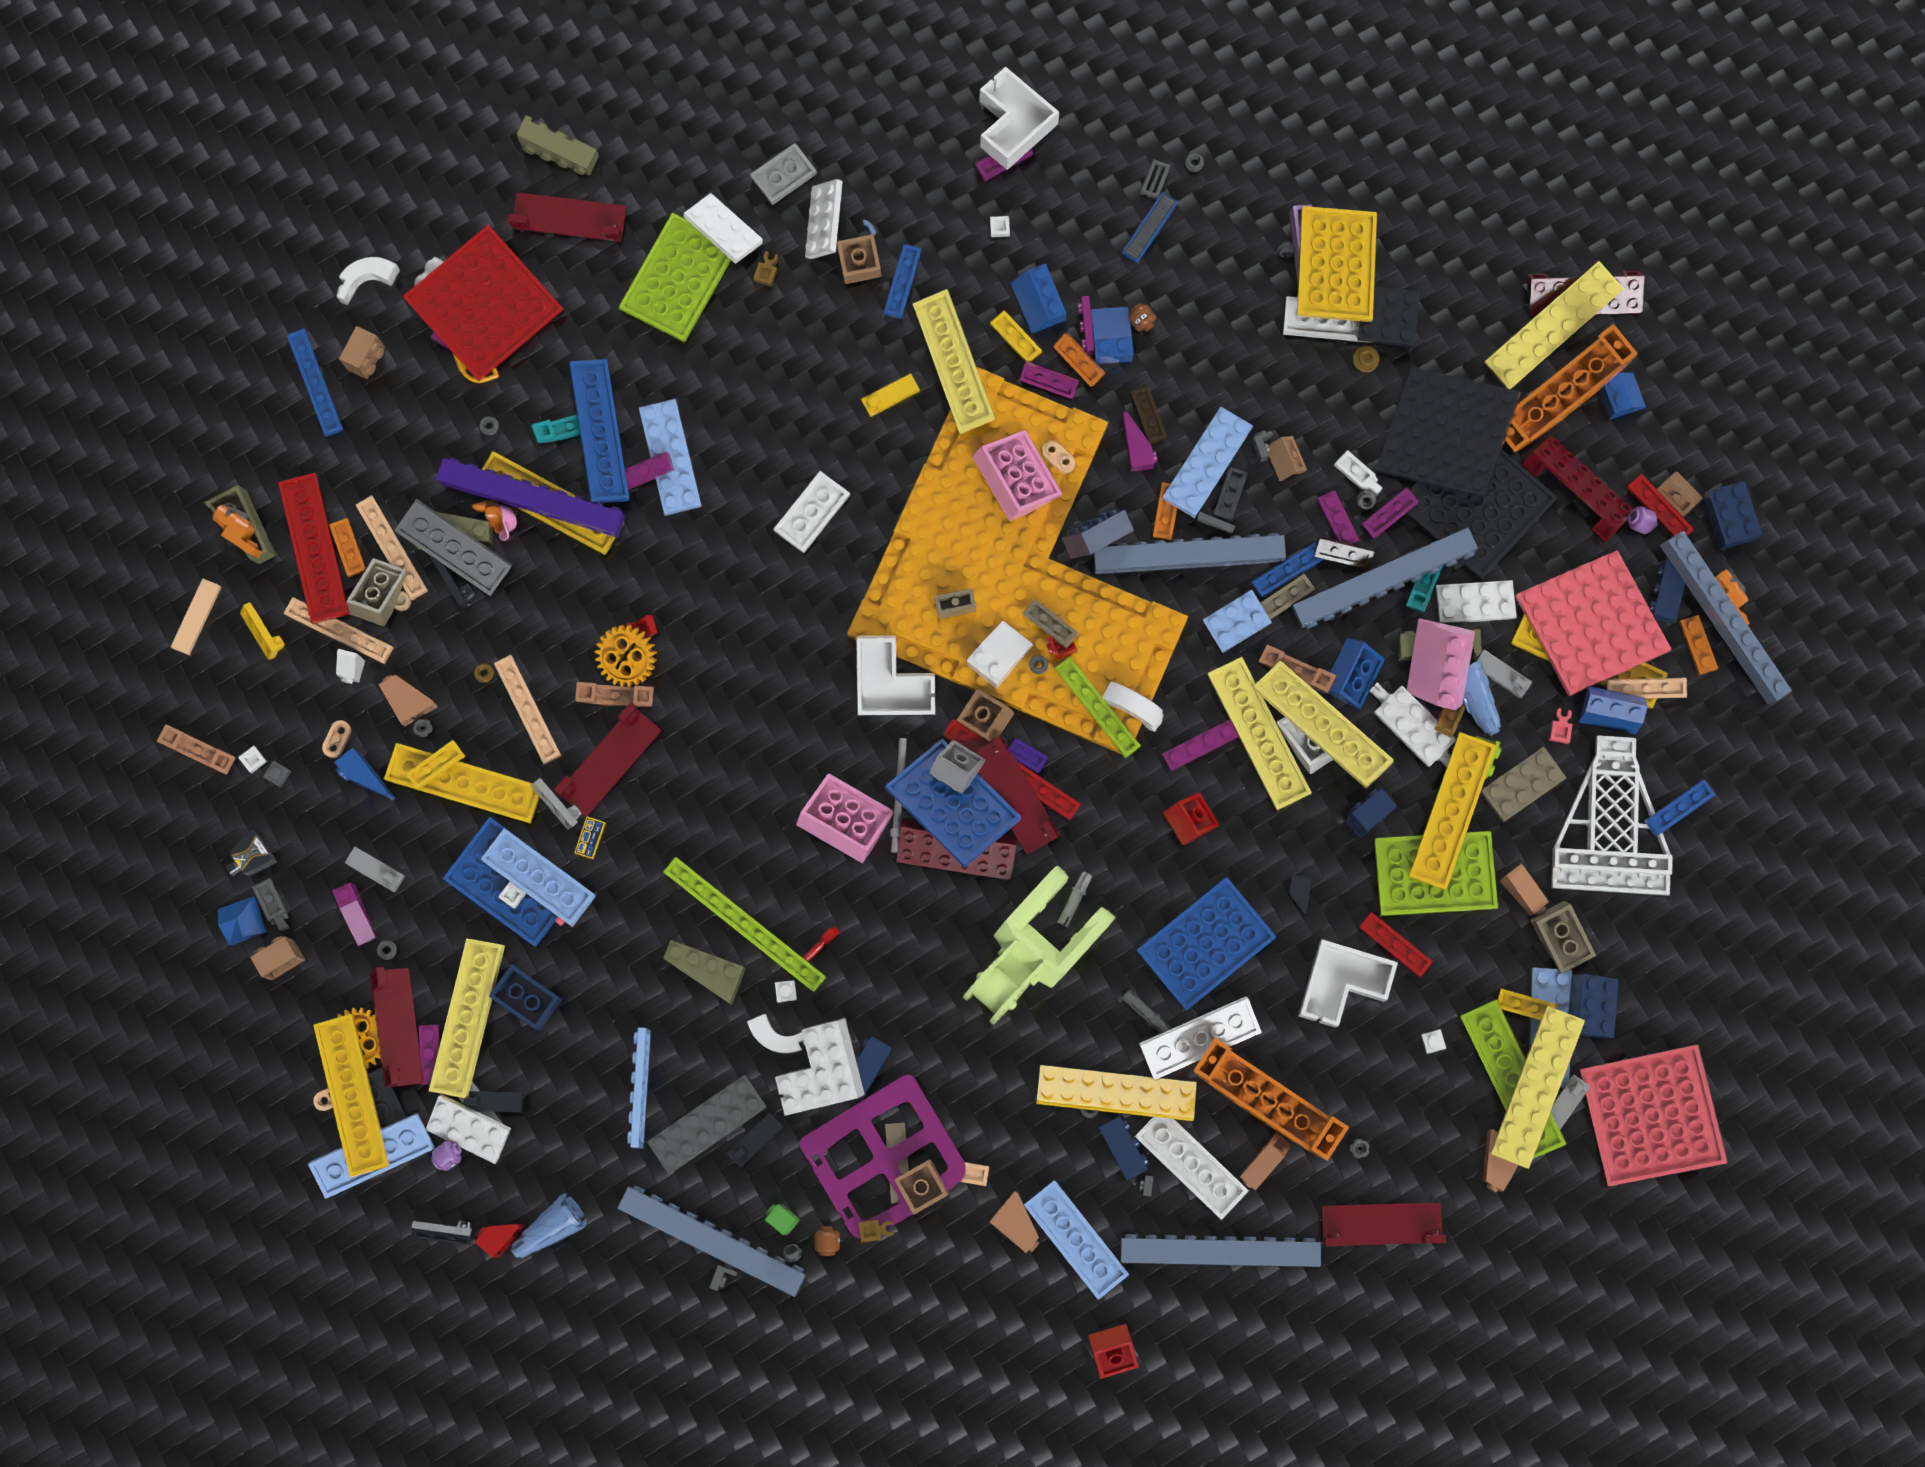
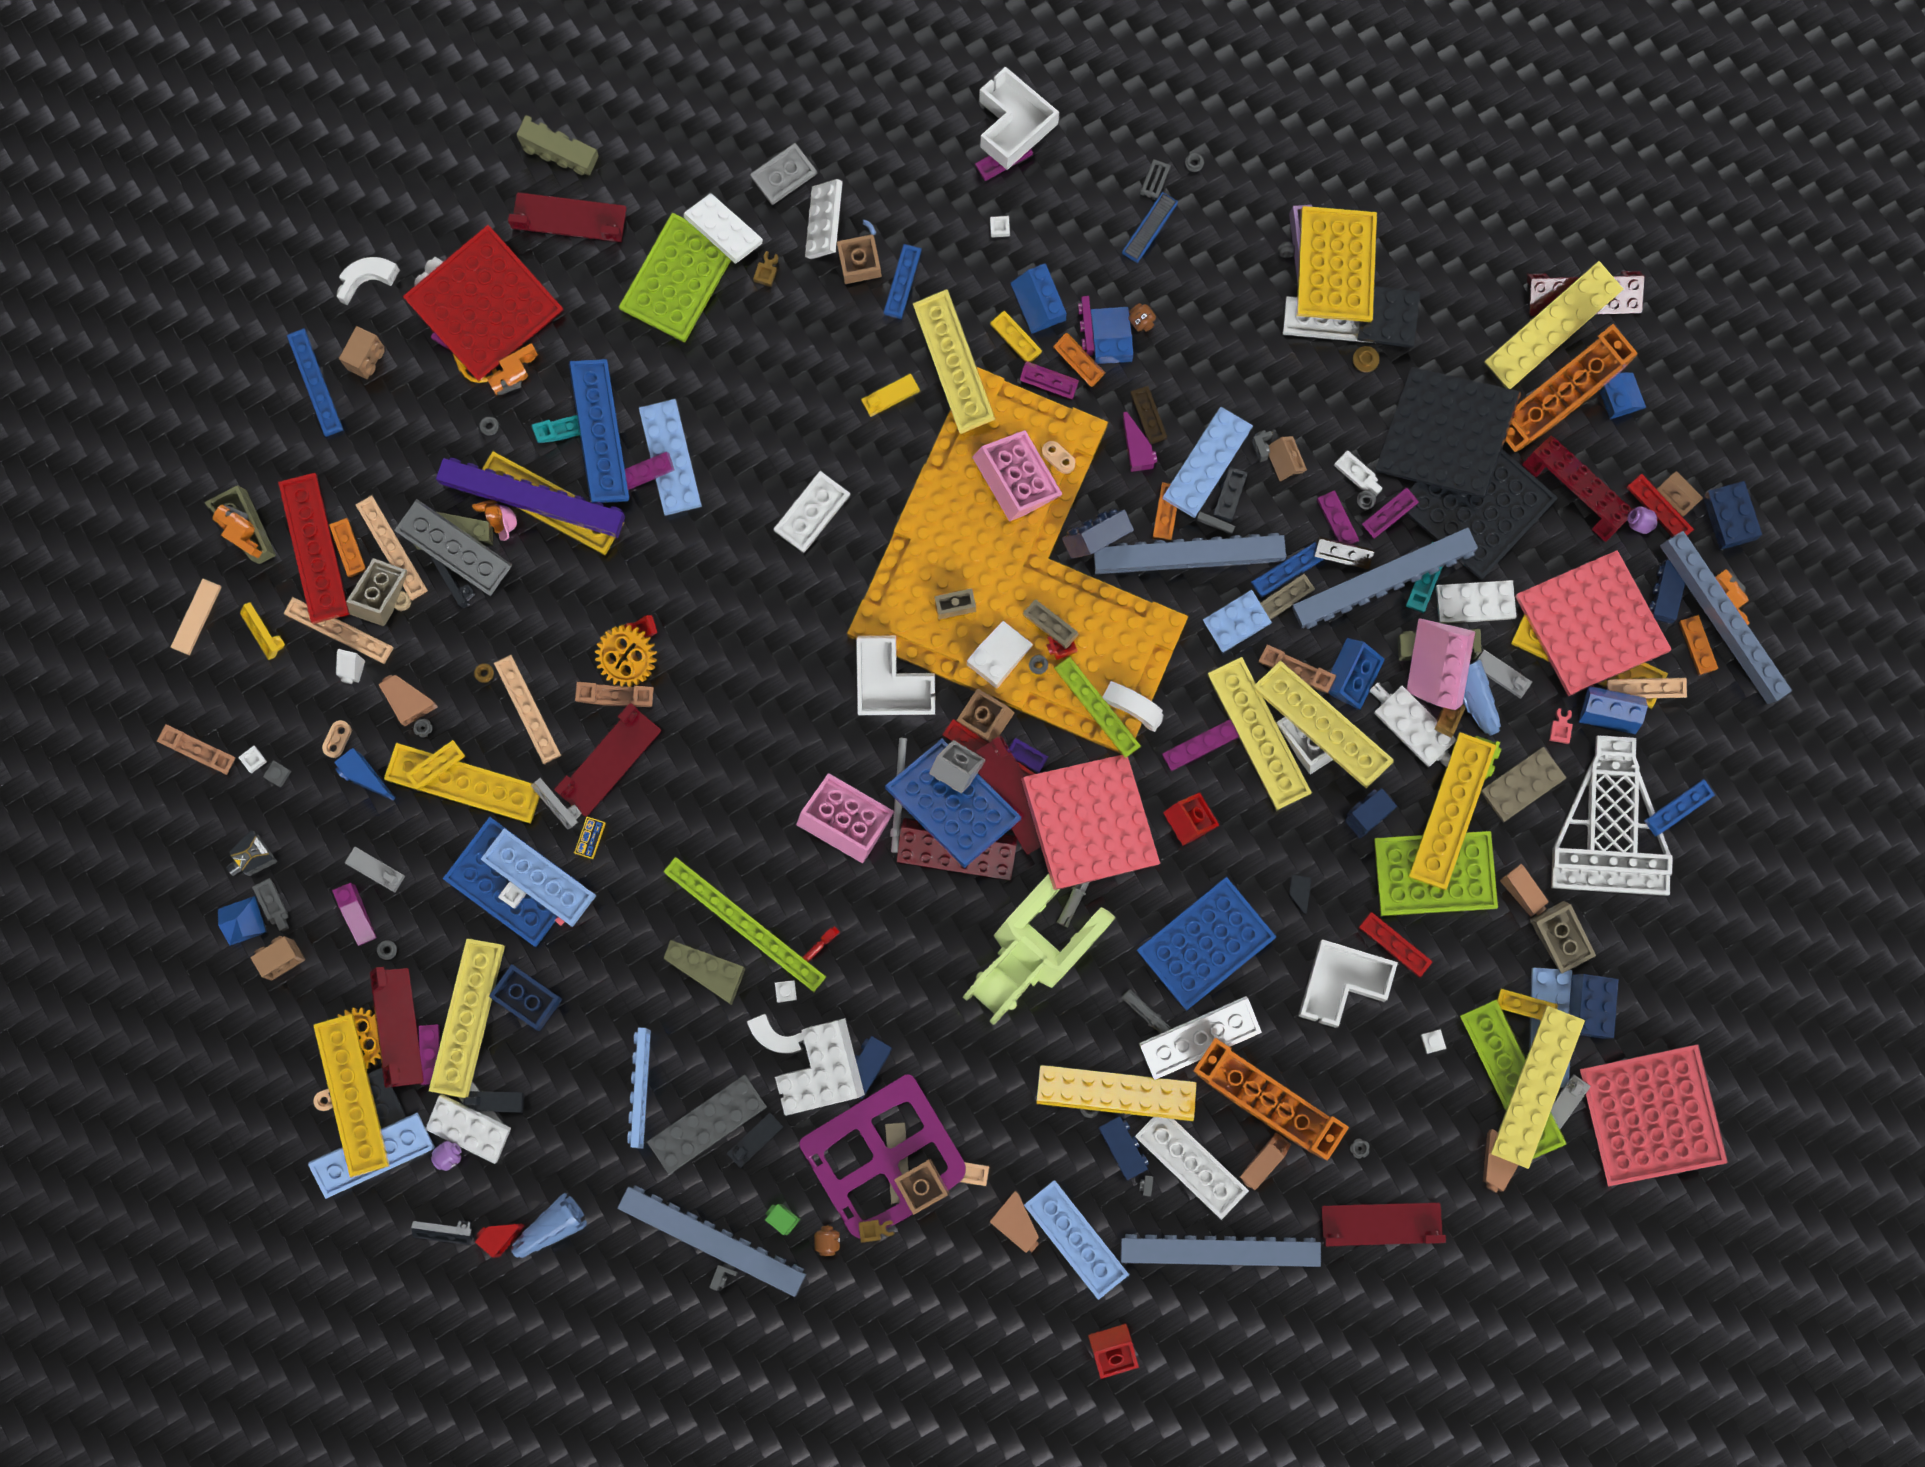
(513, 370): none -> orange plate
(792, 1253): dark grey plate -> none
(1090, 821): none -> coral plate

